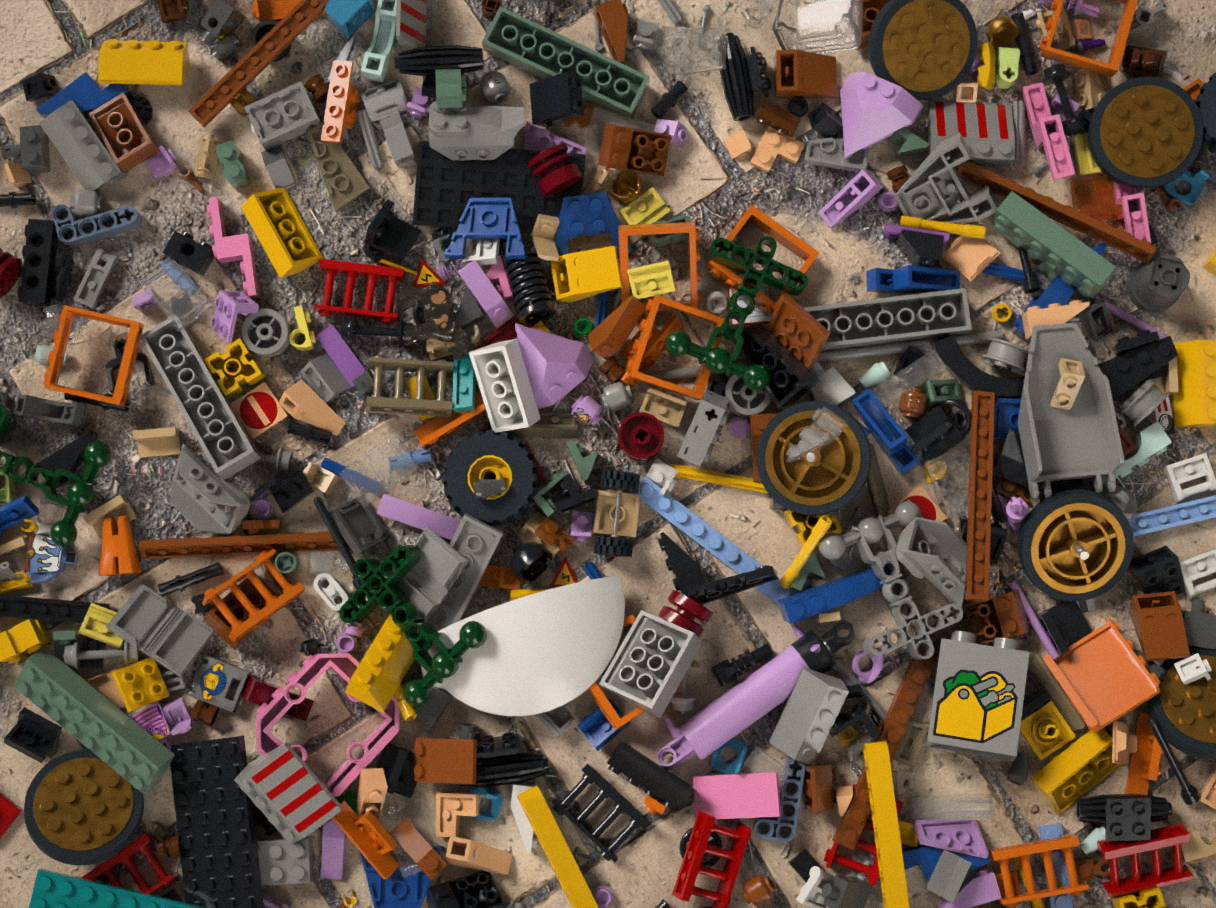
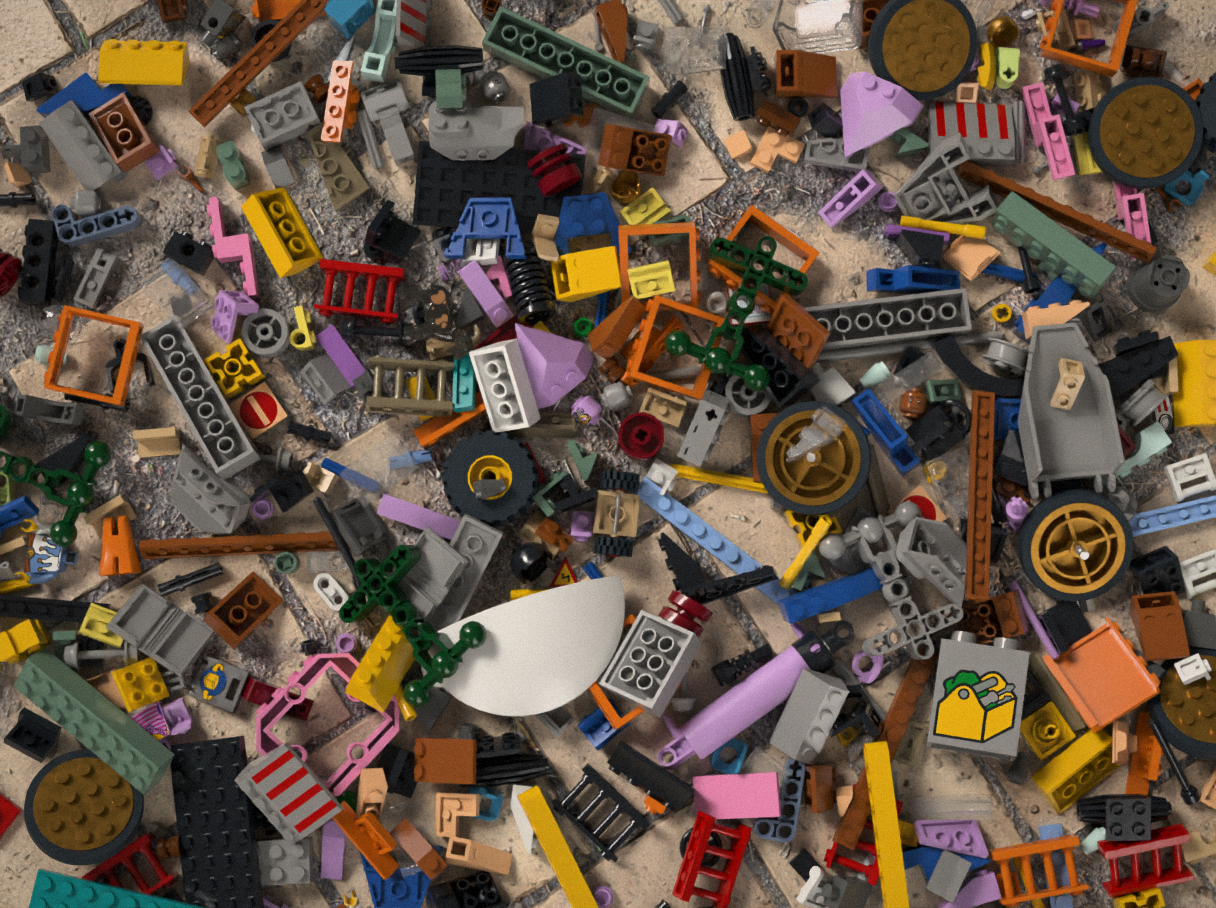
(142, 301): lavender slope -> none
(204, 713): reddish brown wheel -> none
(255, 615): orange fence -> none
(256, 526): dark orange plate -> none
(308, 407): light nougat slope -> none
(355, 629): lavender plate -> none
(419, 104): lavender bracket -> none
(424, 275): piece -> none
(499, 578): orange slope -> none
(739, 427): lavender plate -> none
(759, 890): dark orange head -> none
(898, 177): reddish brown wheel -> none
(1024, 44): black pin -> none
(1087, 869): dark orange plate -> none
(1095, 198): clear orange bracket -> none
(1128, 317): lavender bar -> none

